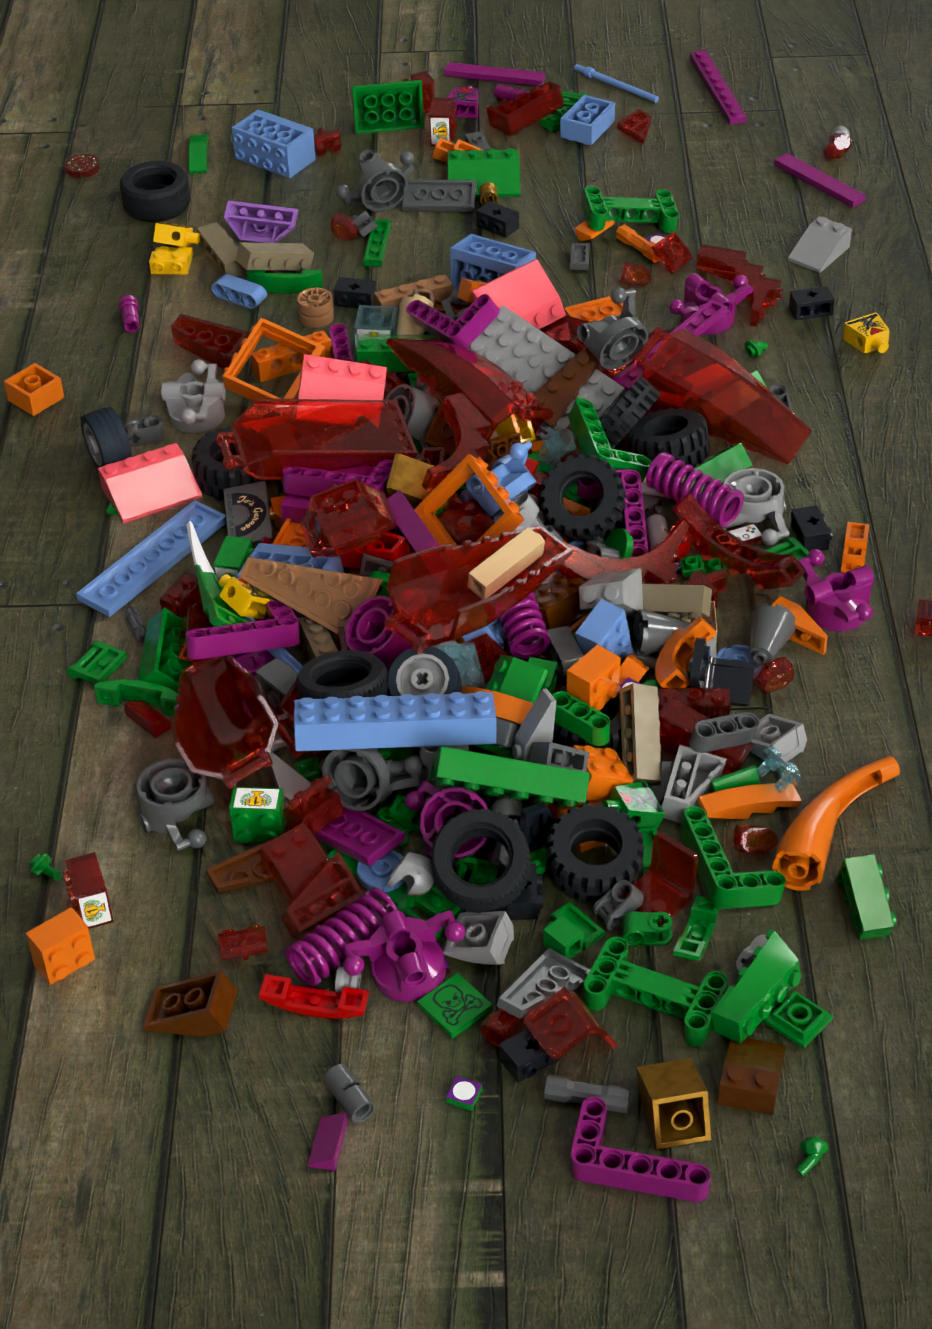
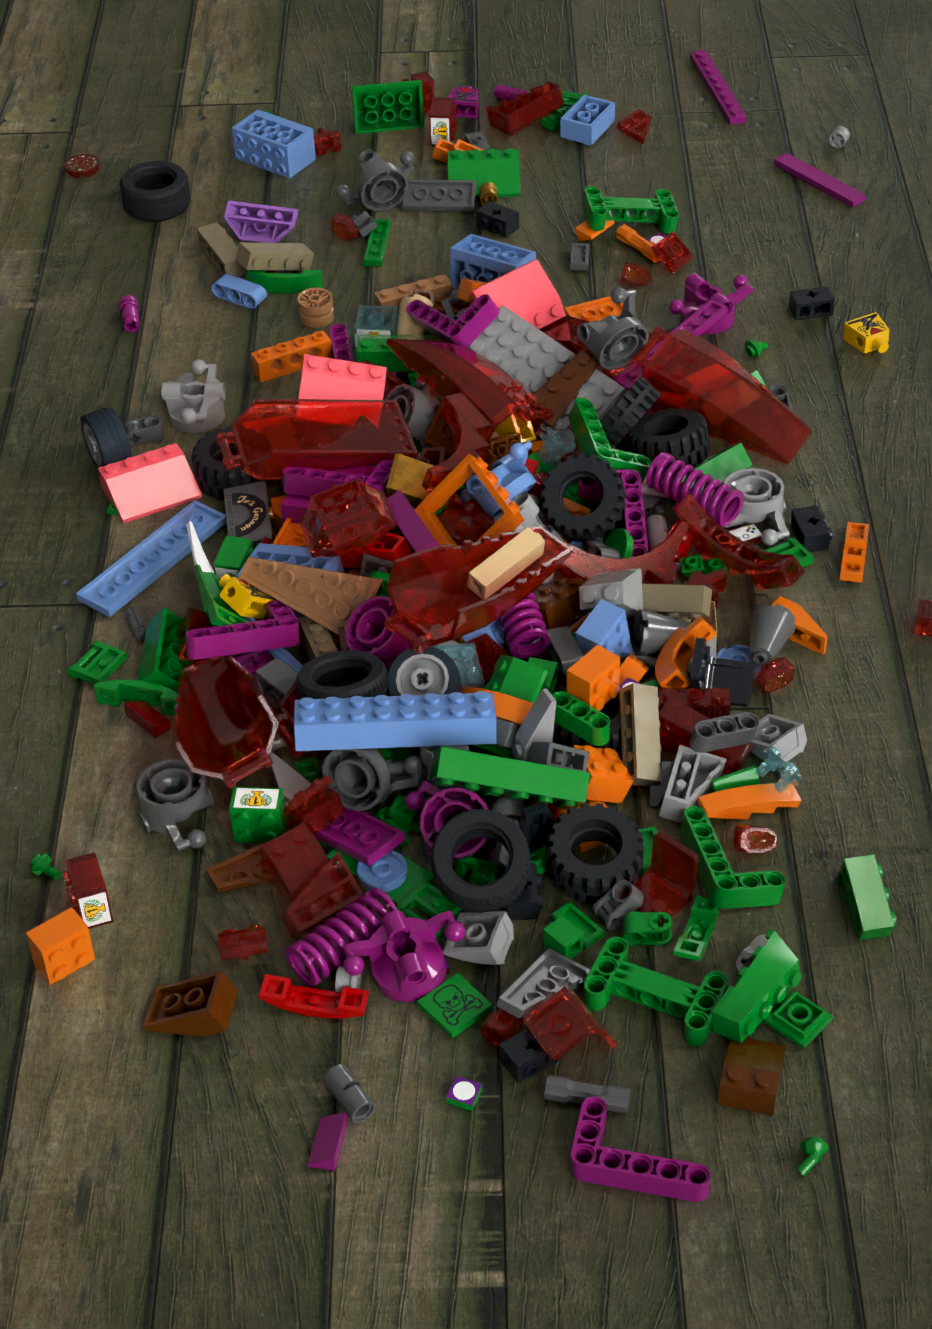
(34, 389): orange brick -> none
(171, 260): yellow plate -> none
(175, 234): yellow torso -> none
(181, 595): clear red brick -> none
(198, 153): green slope -> none
(208, 339): clear red wedge -> none
(277, 334): orange window -> none
(354, 292): black brick -> none
(416, 872): light grey helmet -> none
(495, 74): magenta tile -> none
(590, 72): medium blue bar -> none
(638, 802): green torso -> none
(674, 1103): pearl gold slope -> none
(730, 263): clear red arch -> none
(808, 839): orange brick -> none
(821, 244): light grey slope -> none
(838, 146): clear red rock -> none
(841, 598): magenta piece -> none

